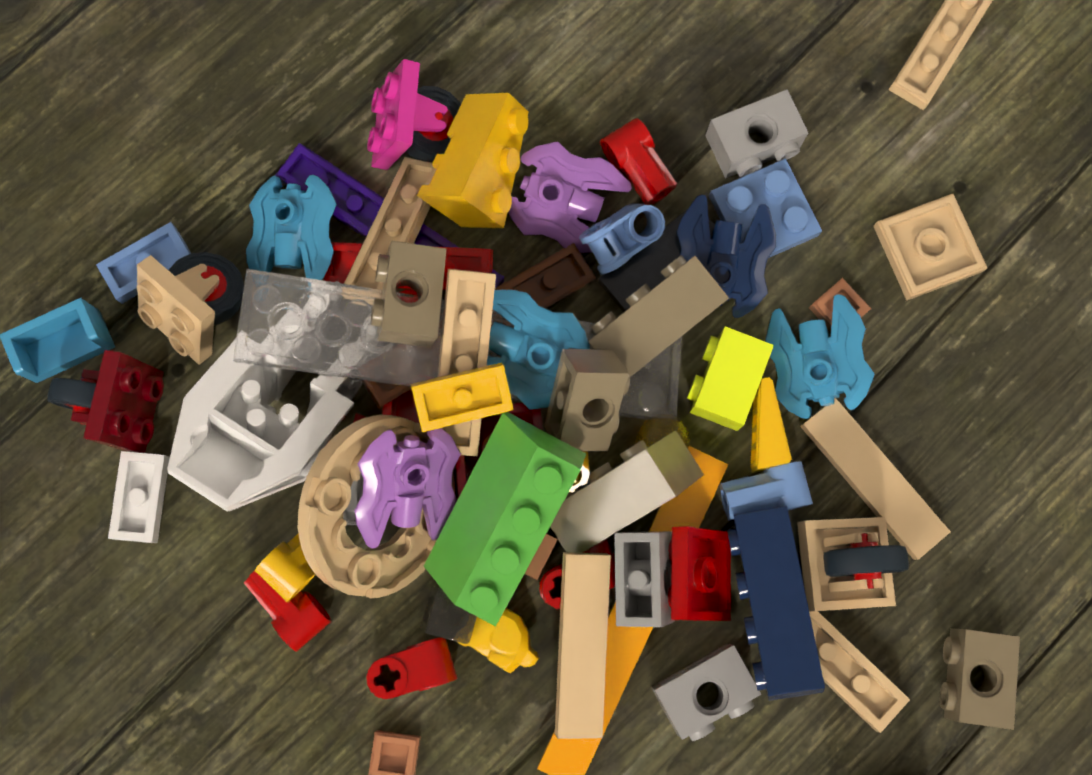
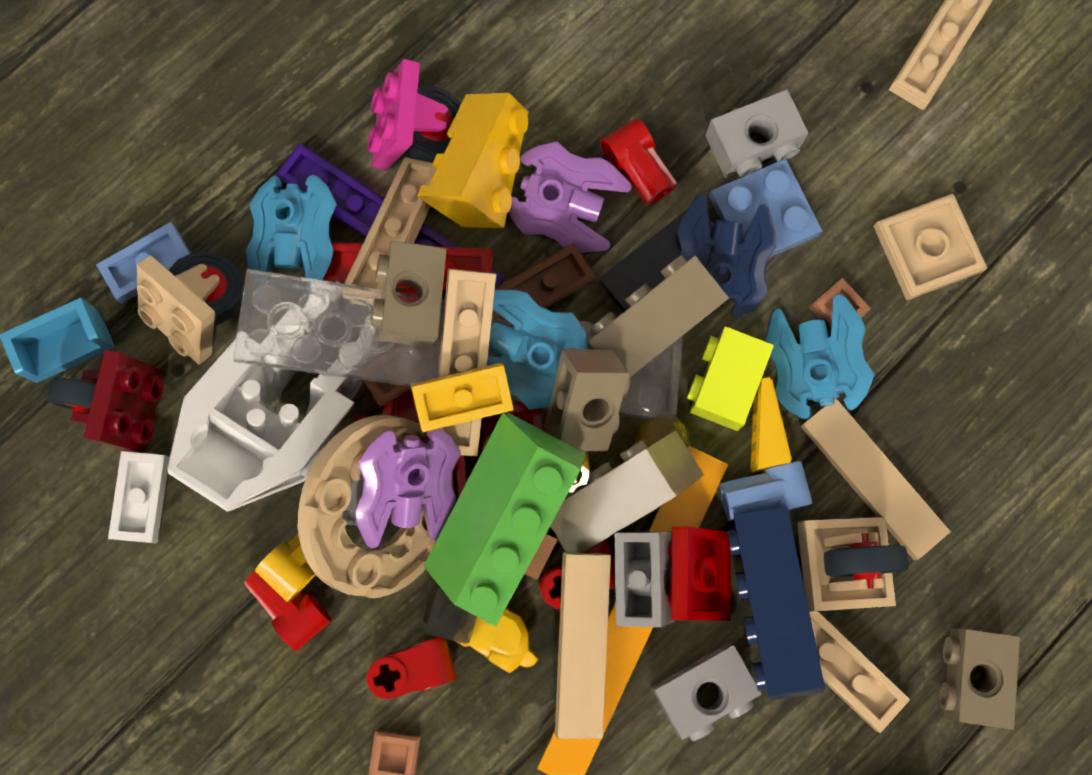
(615, 238): medium blue piece -> none

